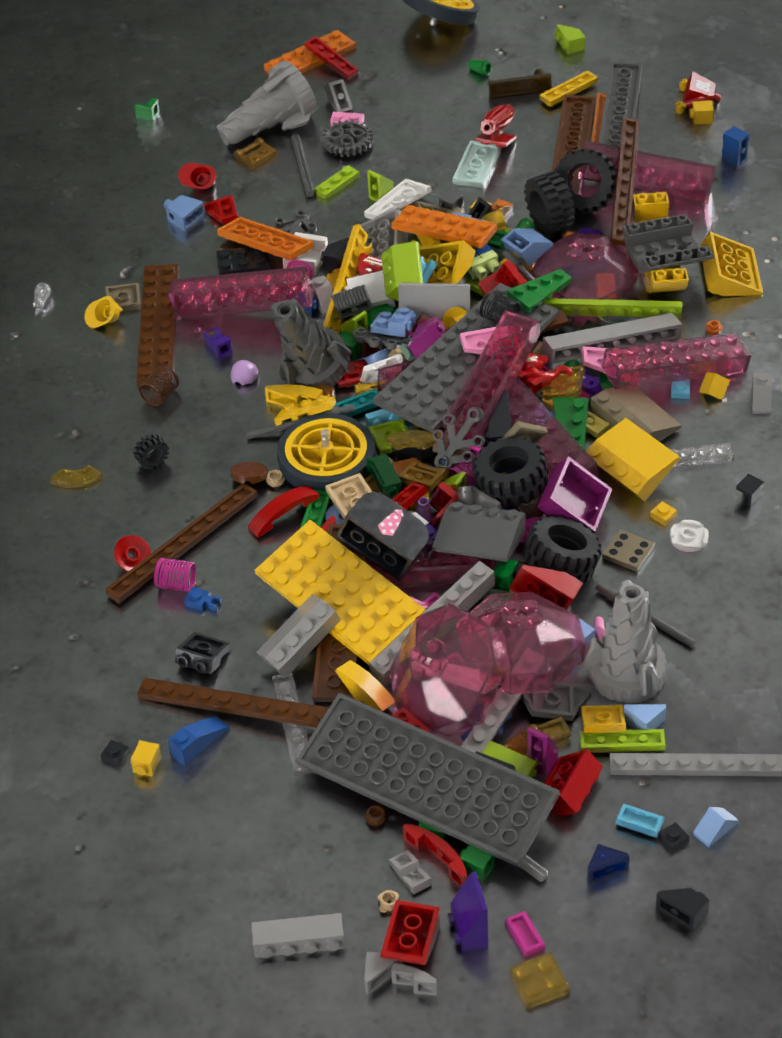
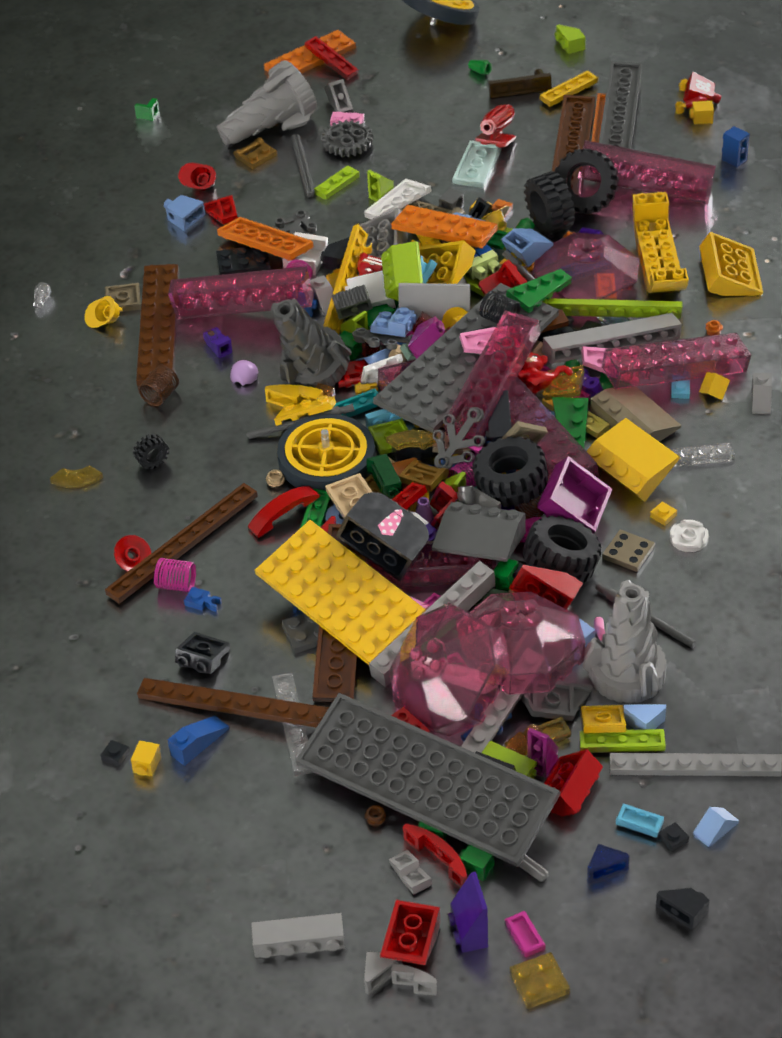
(249, 471): reddish brown tile -> none
(299, 635): light grey slope -> none
(364, 686): yellow slope -> none
(387, 896): tan plate -> none
(624, 179): reddish brown plate -> none
(663, 244): dark grey slope -> none
(752, 487): black panel -> none

